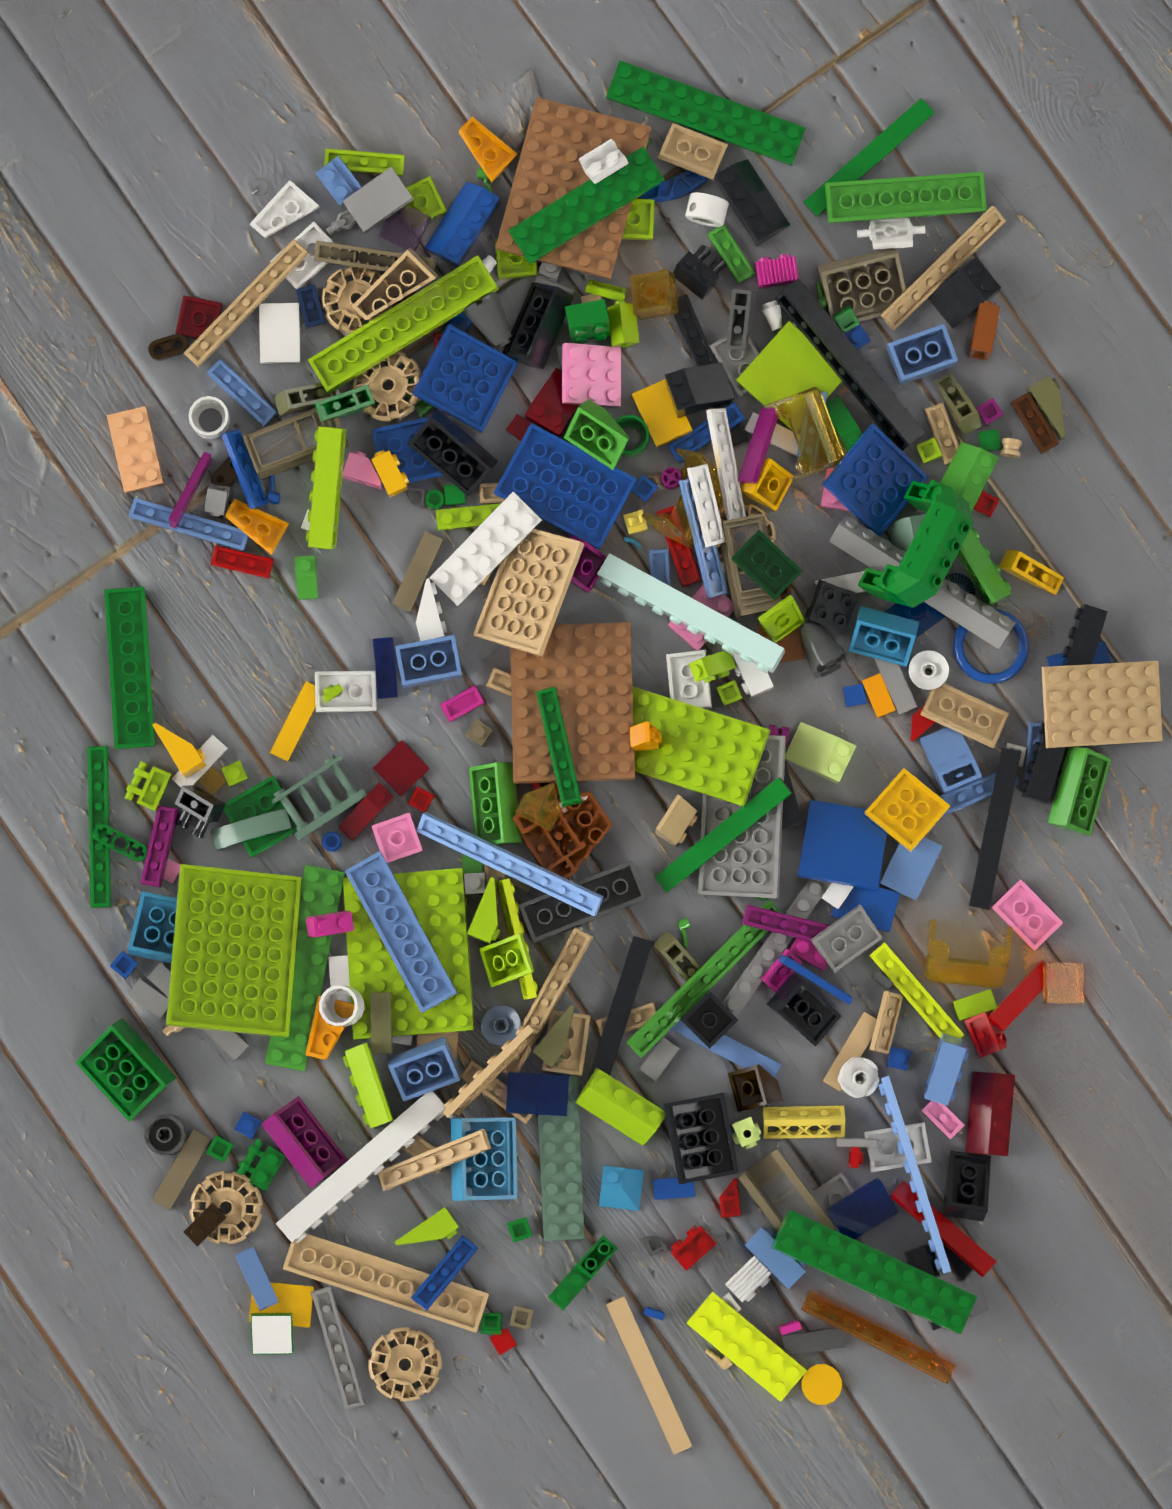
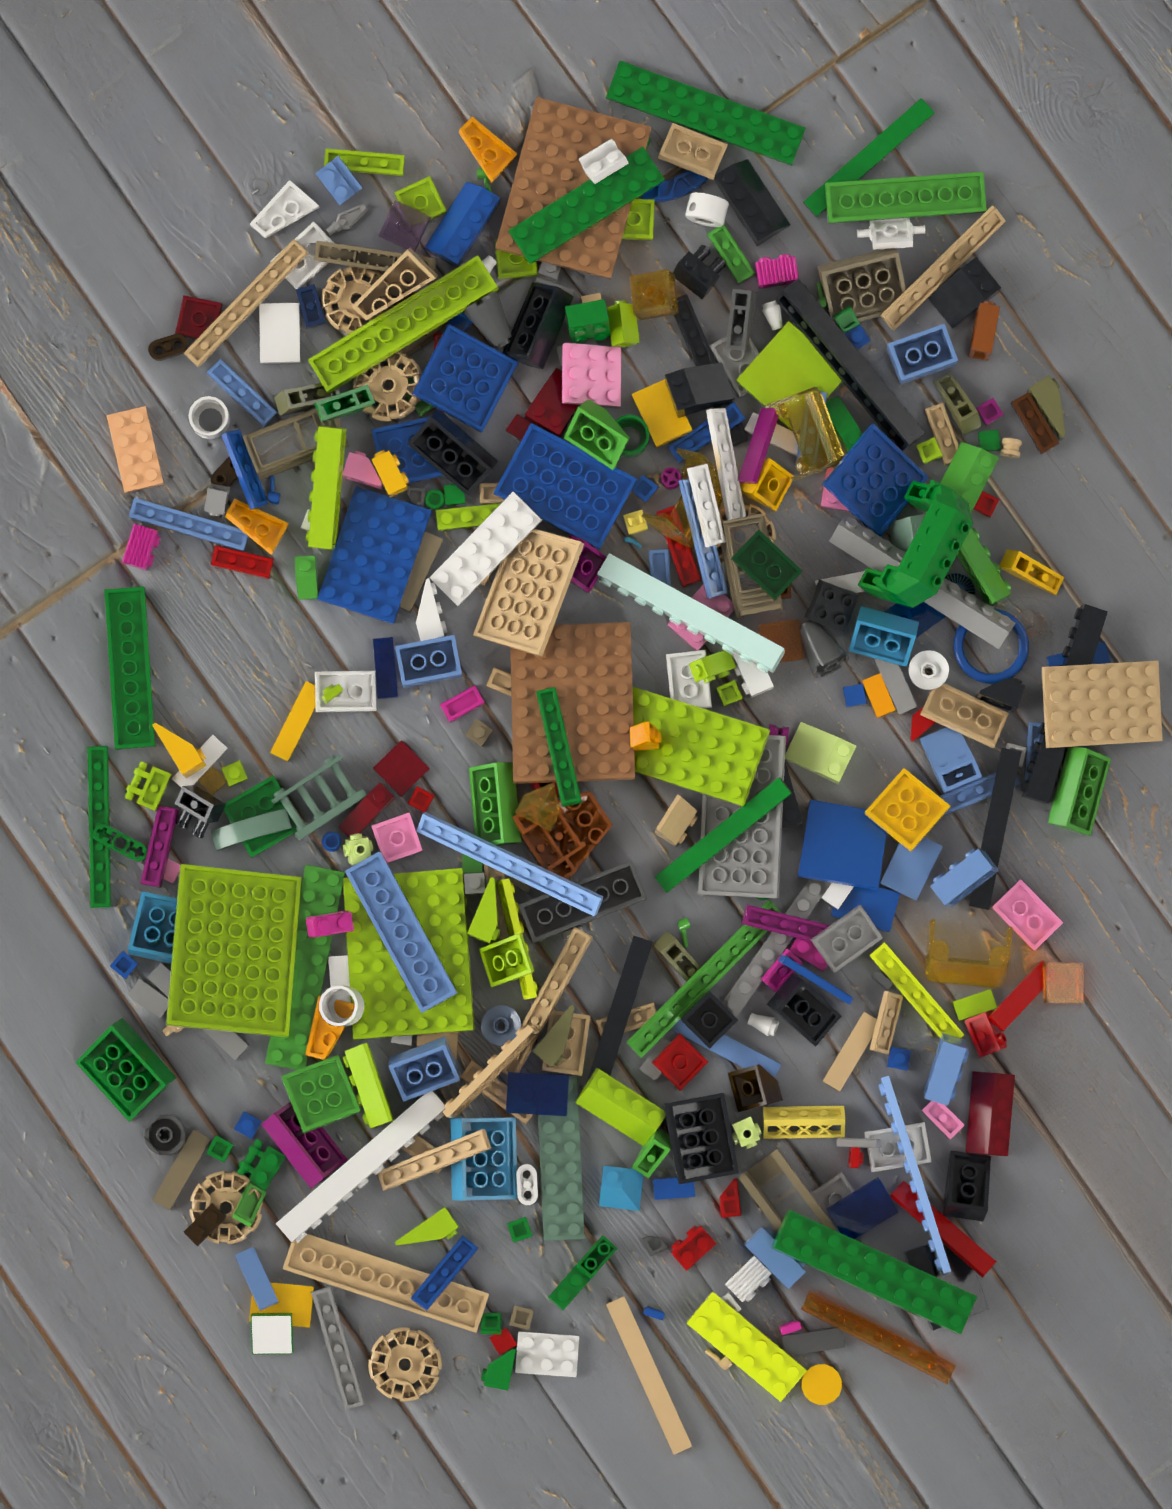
(140, 547): none -> dark pink brick
(190, 489): magenta tile -> none
(248, 1205): none -> bright green tile
(320, 1094): none -> bright green plate
(350, 848): none -> yellowish green brick
(374, 555): none -> blue plate
(378, 200): light grey tile -> none
(381, 1023): olive tile -> none
(499, 1371): none -> green slope
(528, 1184): none -> white plate
(547, 1354): none -> white plate
(606, 290): lime tile -> none
(652, 1153): none -> bright green slope
(679, 1062): none -> red tile
(764, 1024): none -> white cone
(781, 619): lime tile -> none
(851, 1069): white plate -> none
(964, 877): none -> medium blue brick
(1003, 694): none -> black slope

